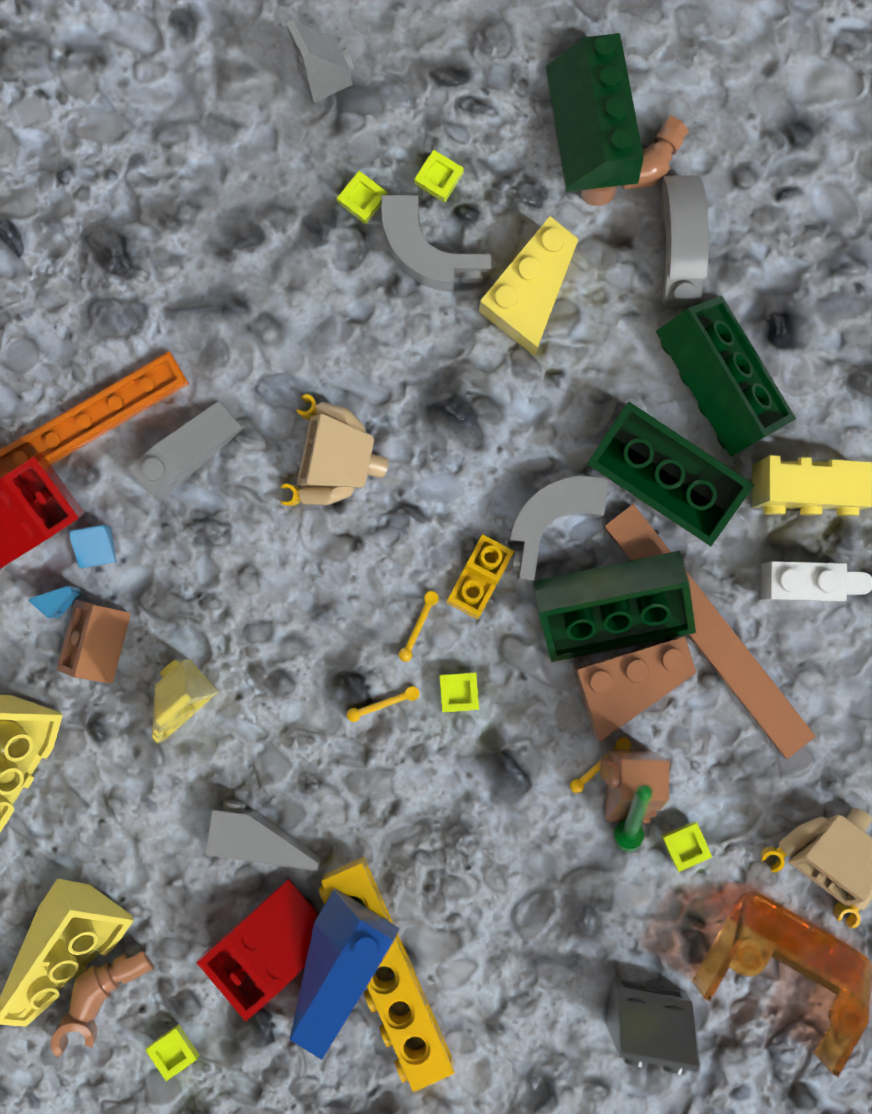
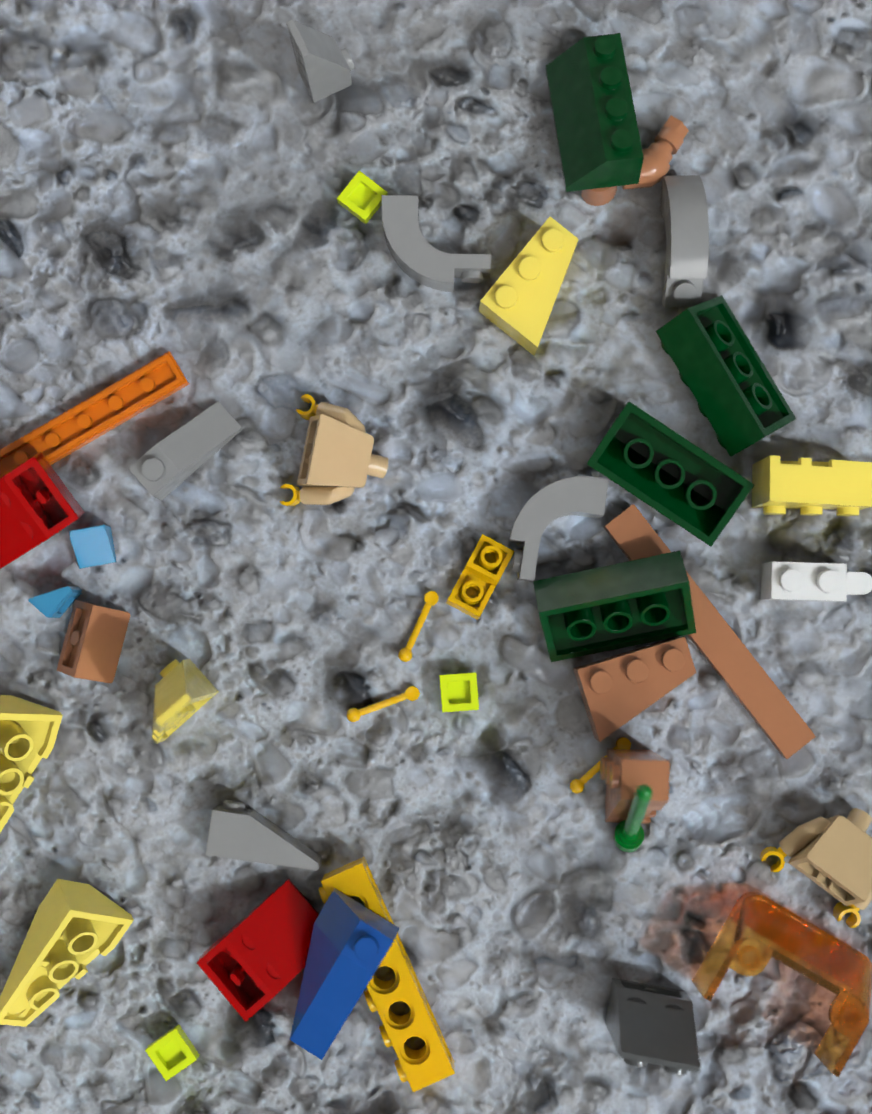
(89, 994): nougat piece -> none
(439, 176): neon yellow plate -> none
(686, 846): neon yellow plate -> none

